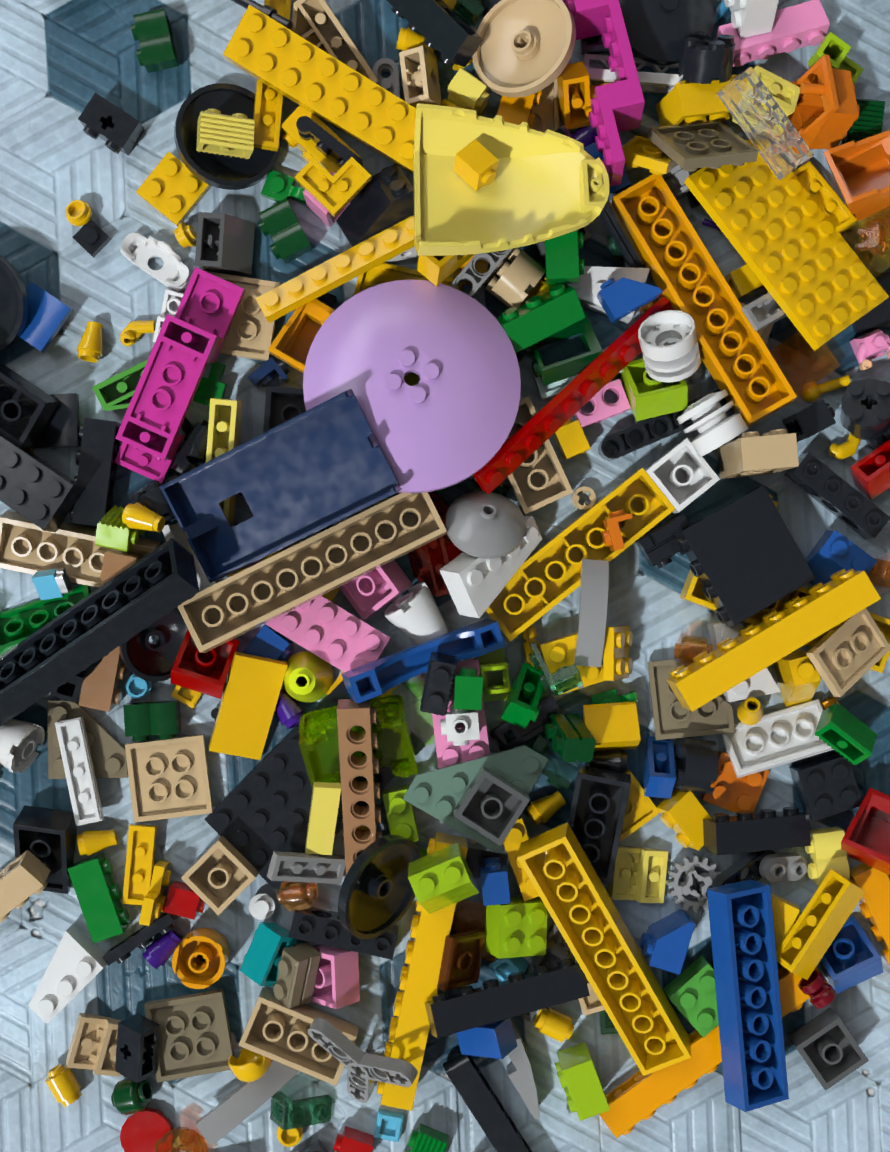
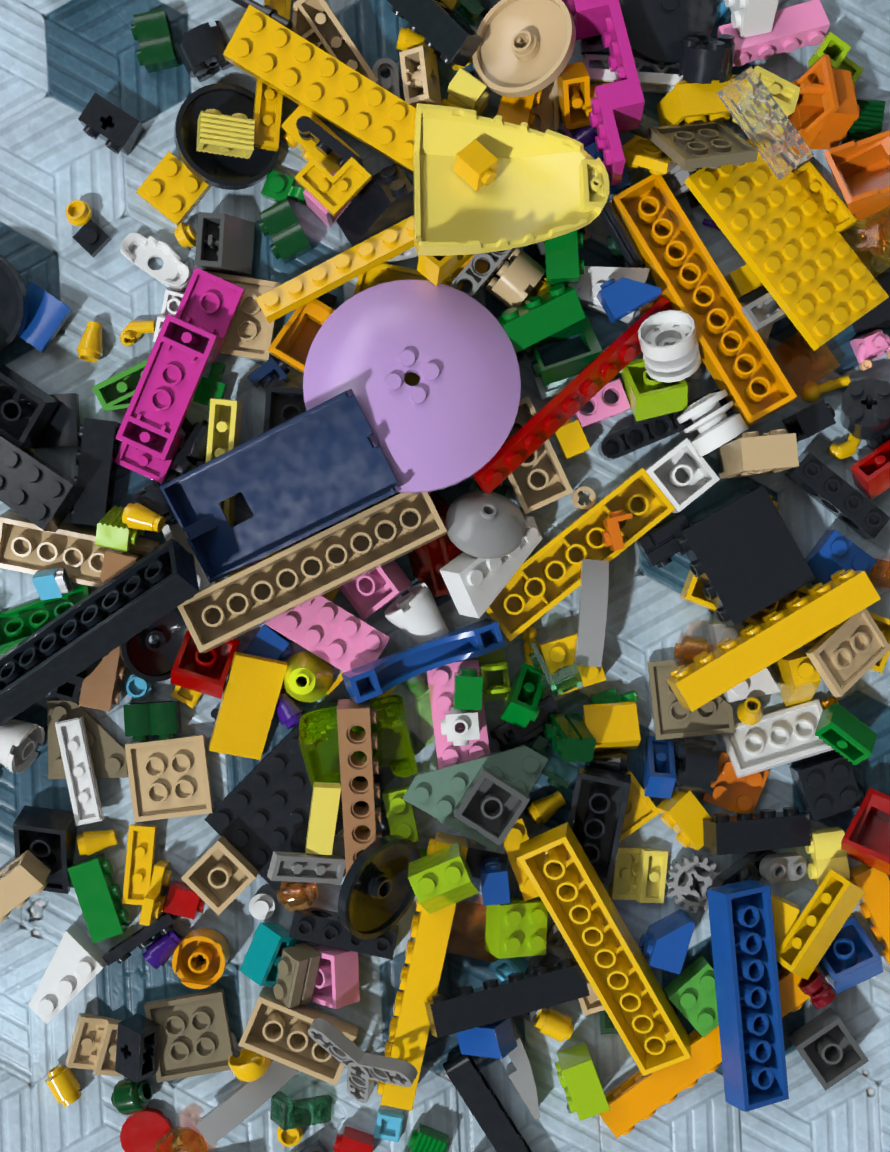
(204, 50): none -> black brick
(438, 683): black brick -> none
(461, 959): reddish brown tile -> none
(616, 653): yellow plate -> none

